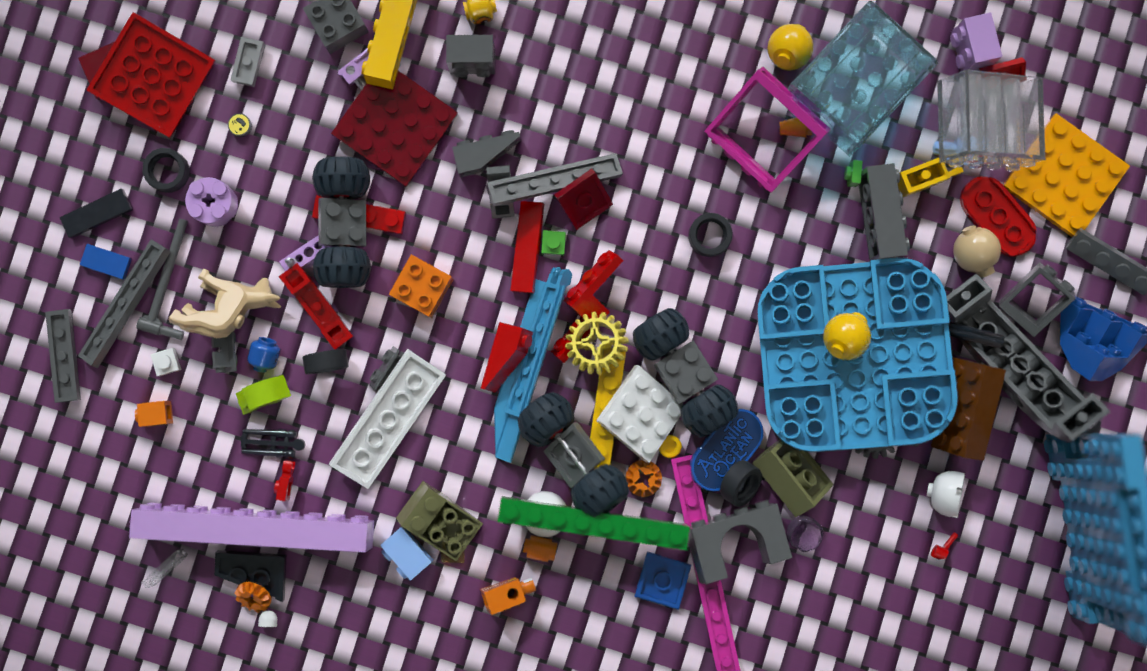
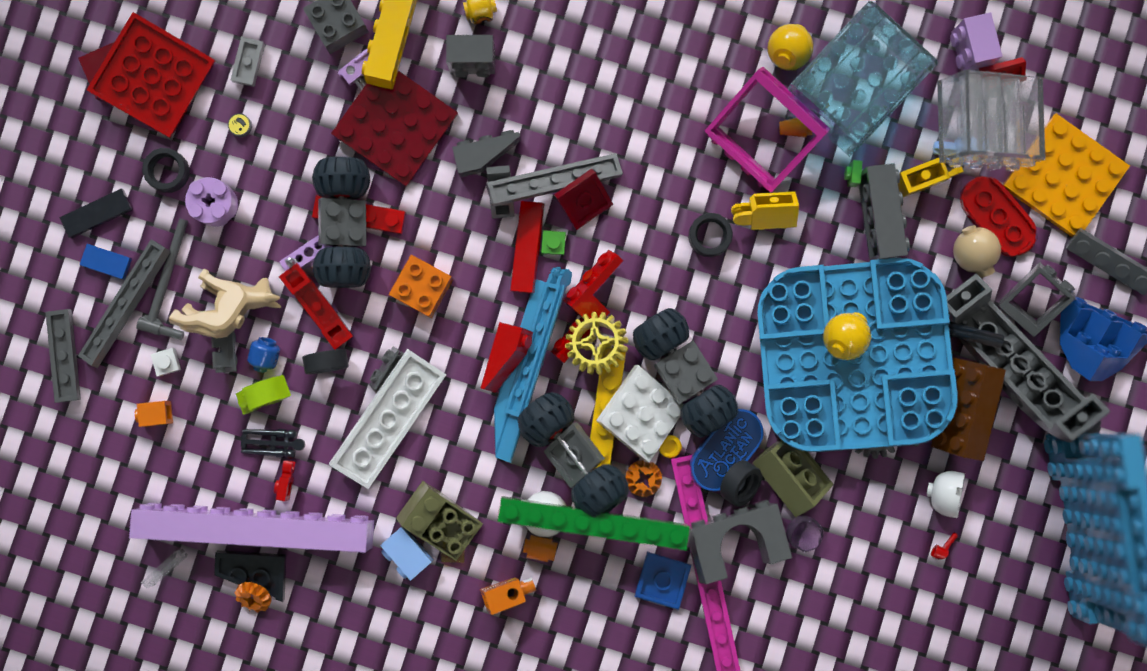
(268, 619): white hinge -> none
(768, 211): none -> yellow hinge

